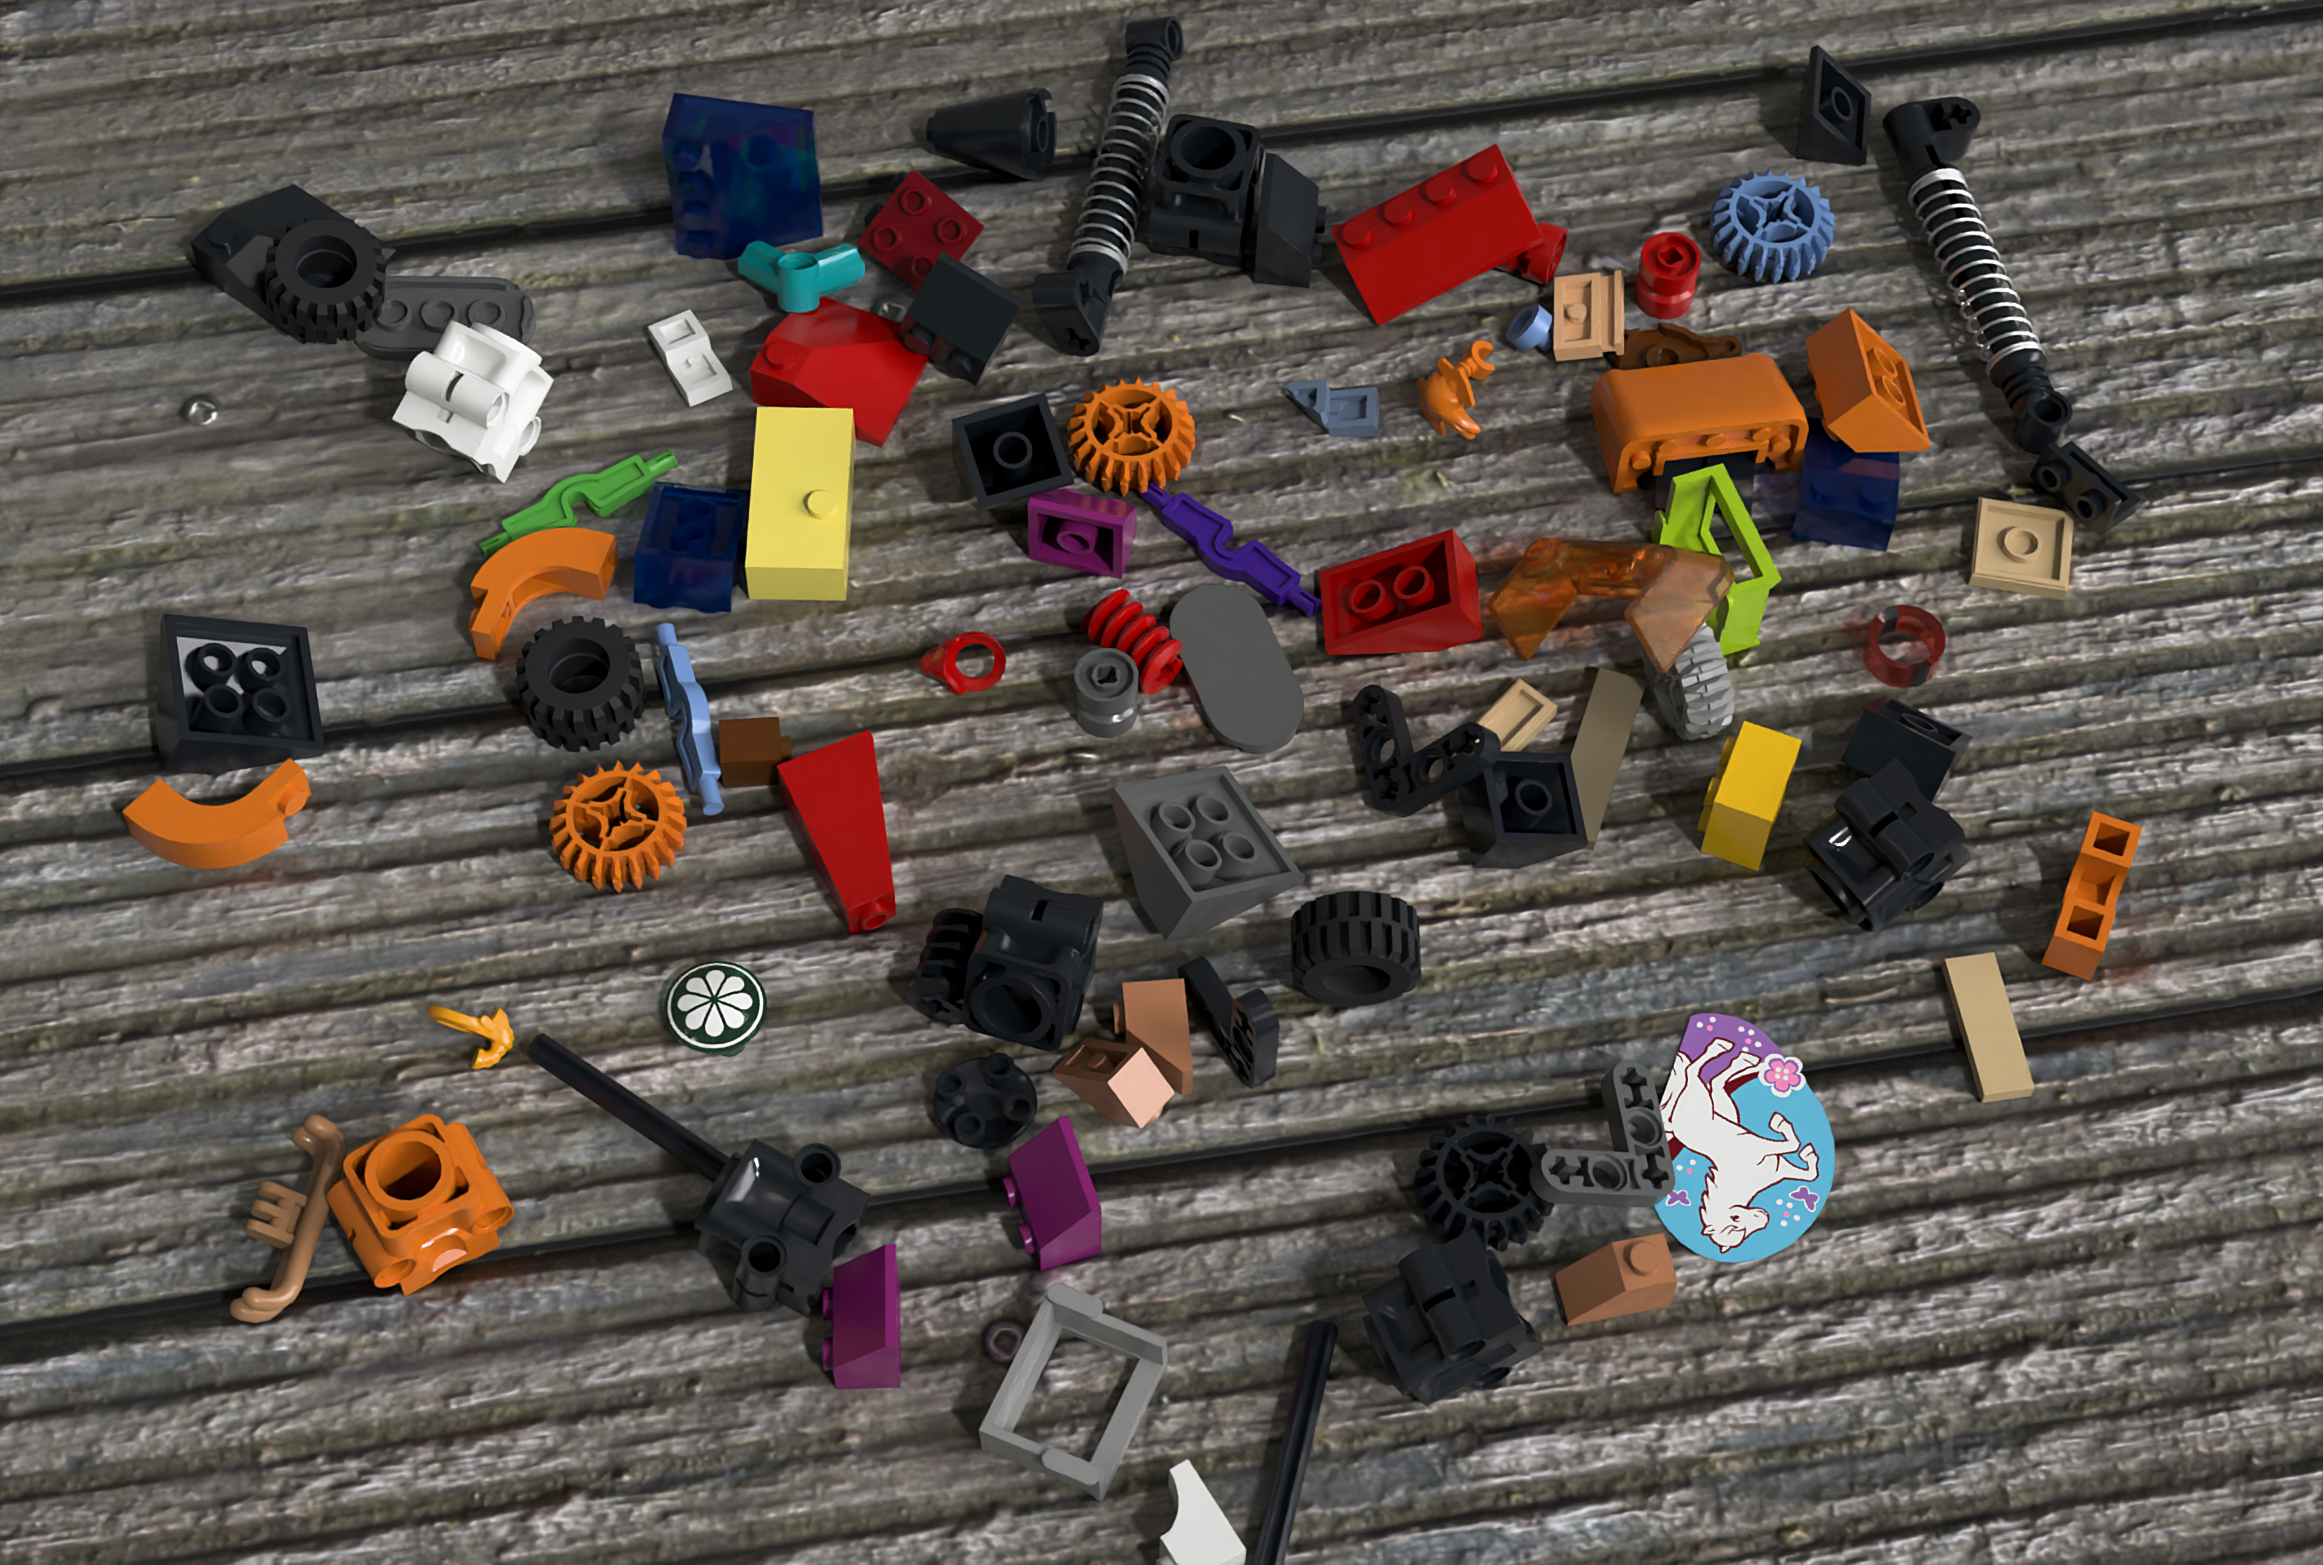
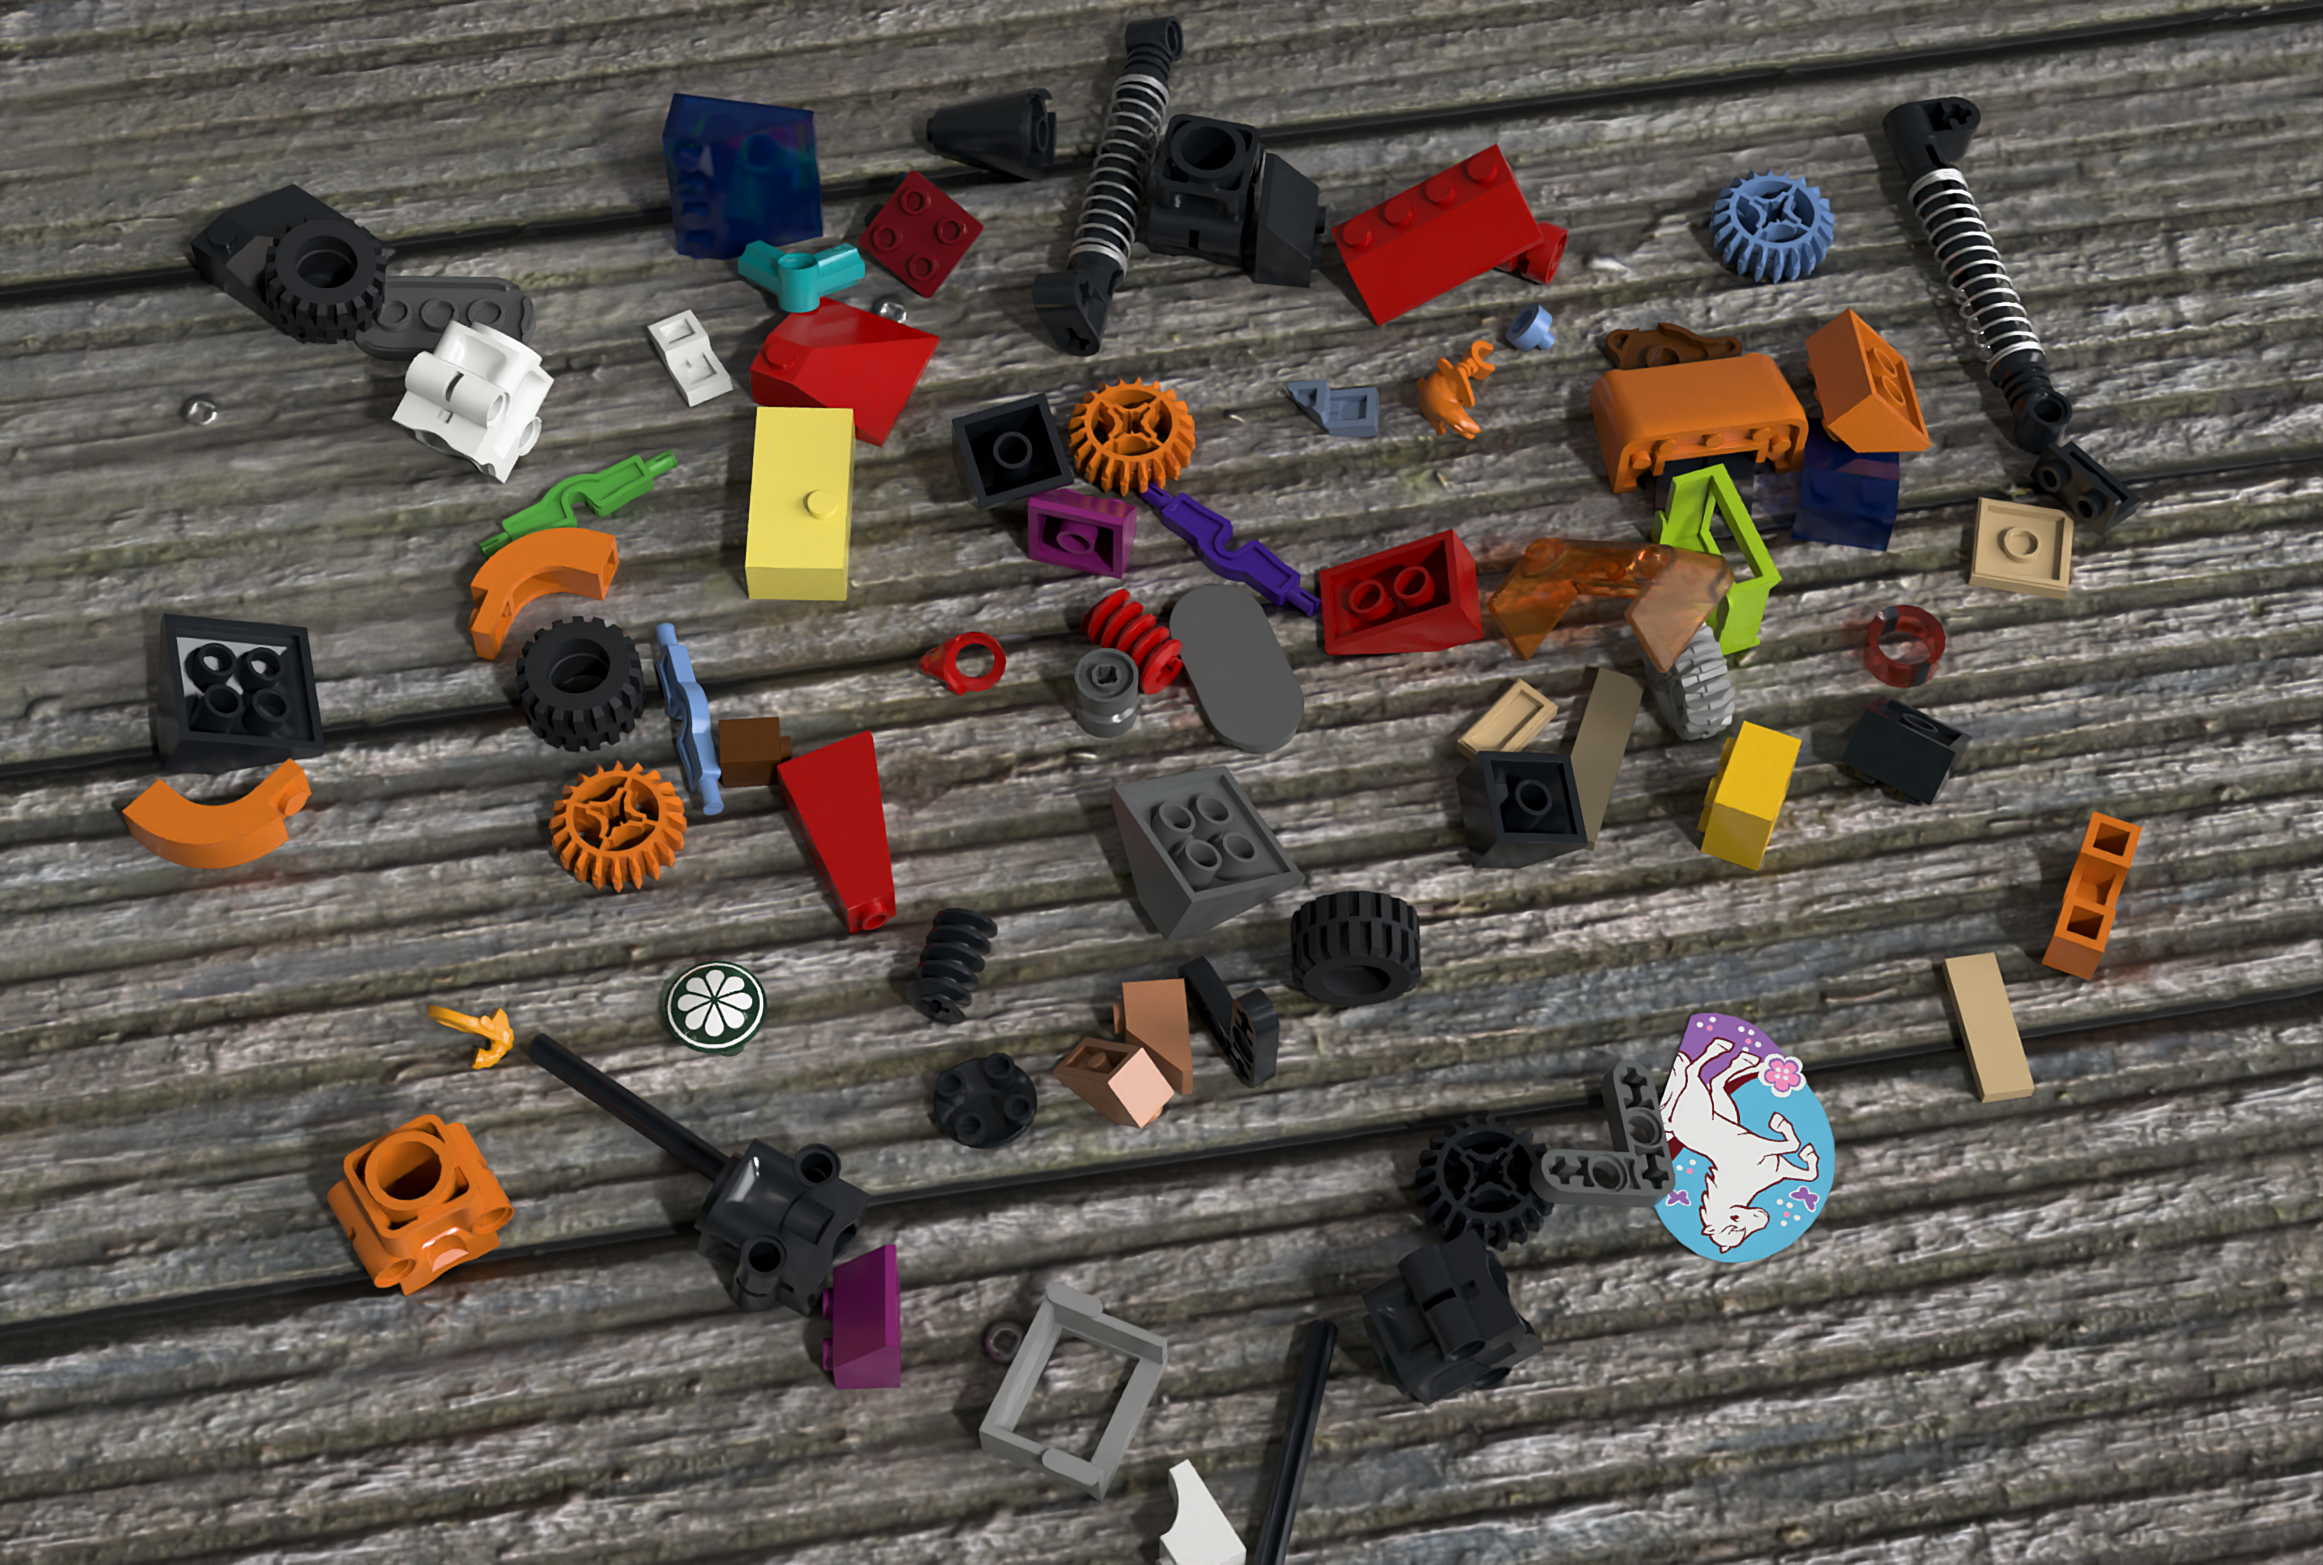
(294, 1220): medium nougat piece -> none
(691, 547): clear blue slope -> none
(959, 319): black slope -> none
(1031, 964): black piece -> none
(1054, 1197): magenta slope -> none
(1413, 768): black beam -> none
(1588, 315): light nougat plate -> none
(1618, 1280): nougat slope -> none
(1667, 275): red wheel -> none
(1832, 113): black slope -> none
(1884, 848): black piece -> none

